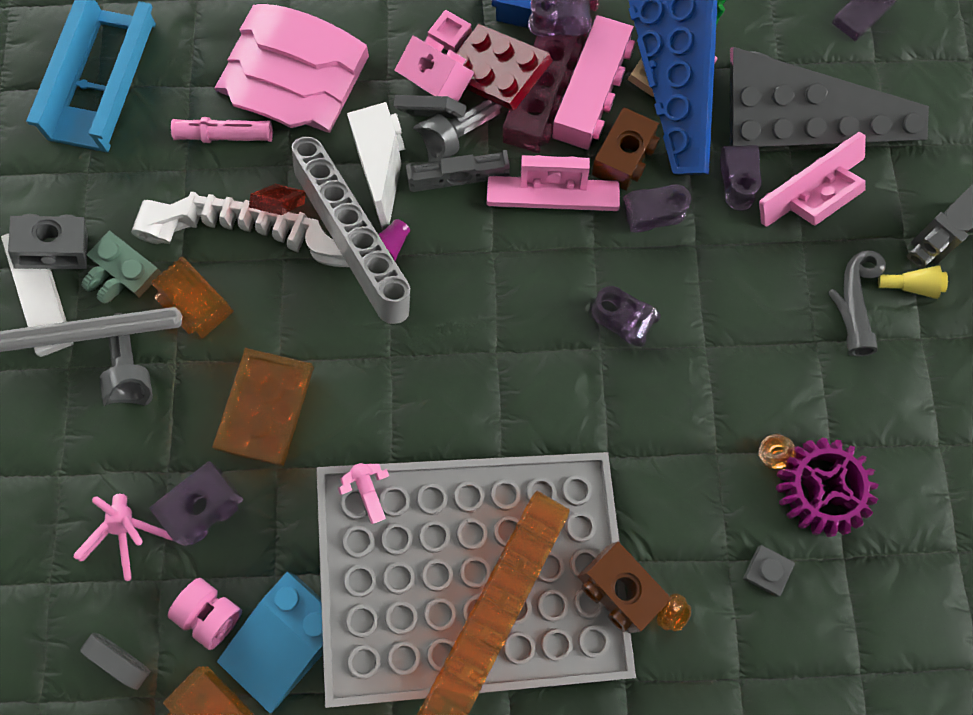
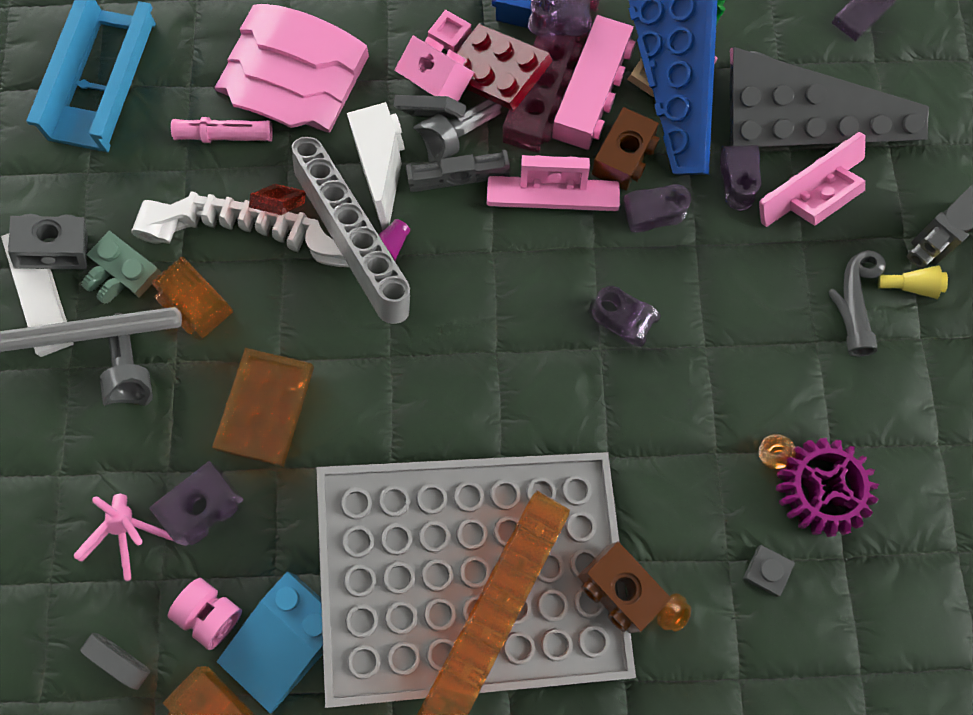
(361, 475): bright pink piece -> none

